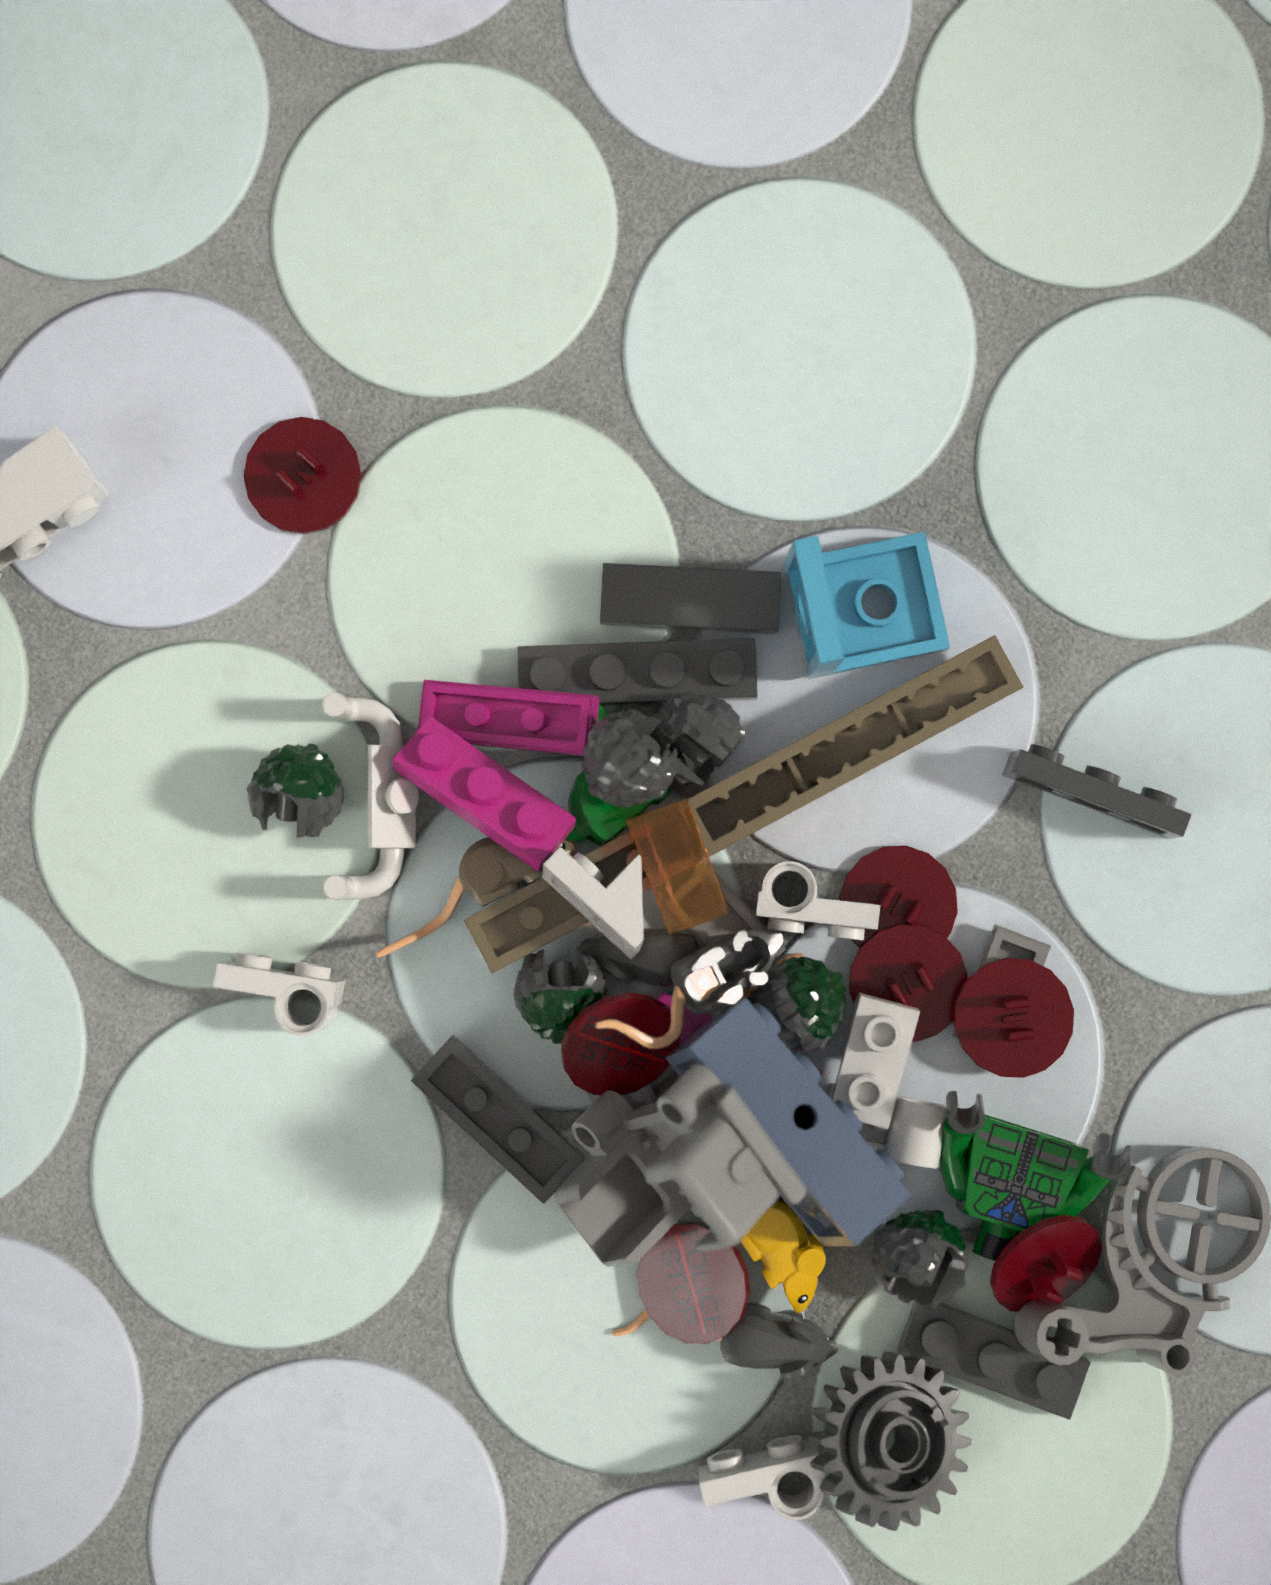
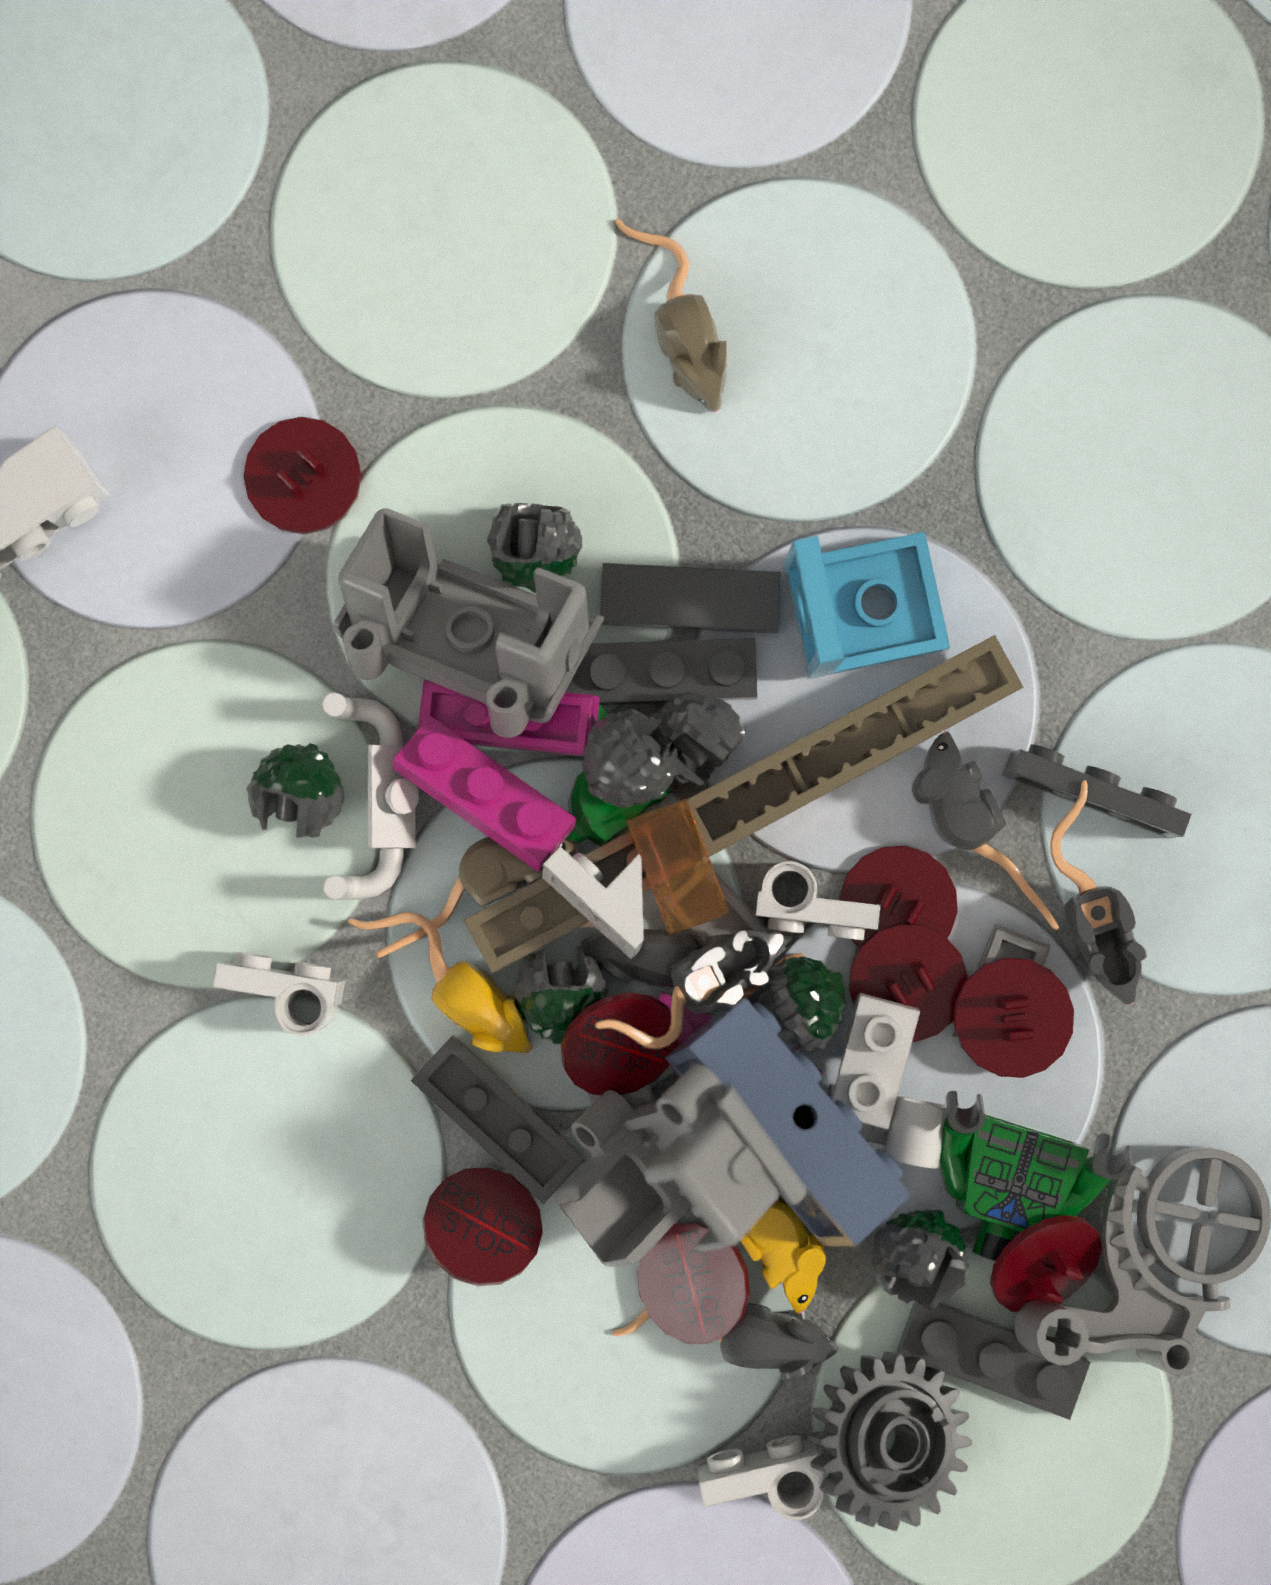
(460, 624): none -> light grey container
(467, 994): none -> yellow animal
(482, 1226): none -> dark red piece
(533, 538): none -> dark grey piece
(688, 332): none -> dark tan animal
(964, 812): none -> dark grey animal
(1100, 922): none -> dark grey animal

